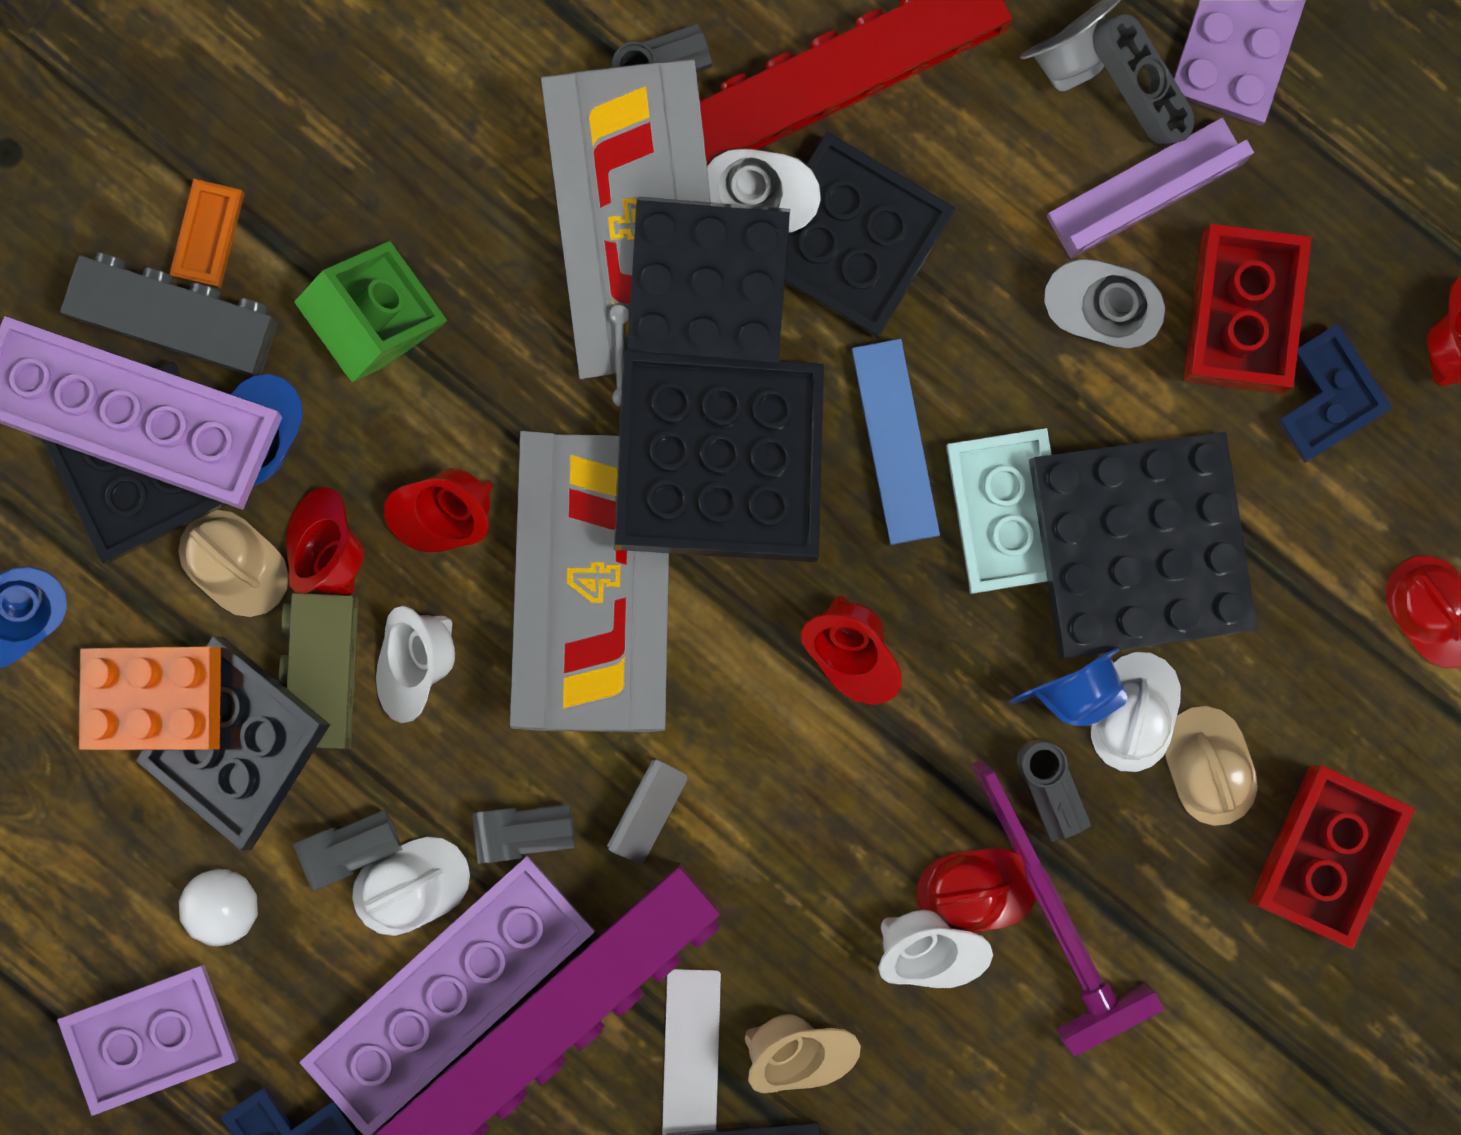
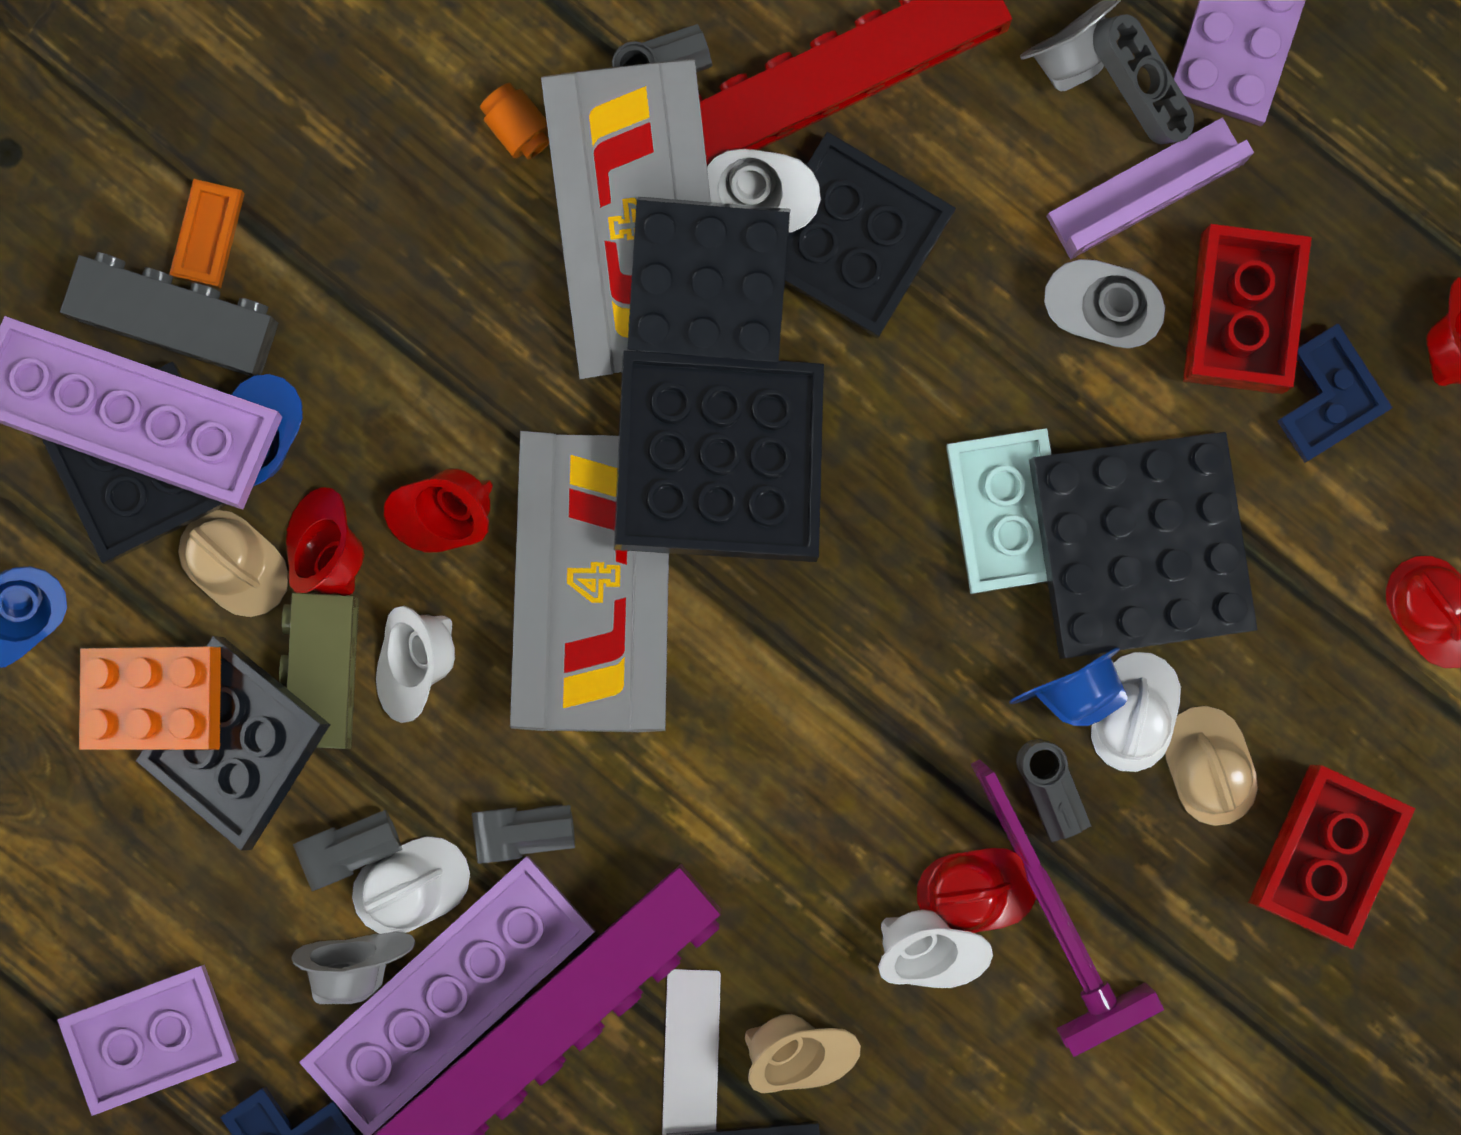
(218, 907): white hair -> none
(352, 967): none -> light grey piece
(369, 310): bright green slope -> none
(516, 121): none -> orange brick
(619, 315): light grey hinge -> none
(647, 811): light grey slope -> none
(852, 652): red piece -> none
(895, 442): medium blue tile -> none

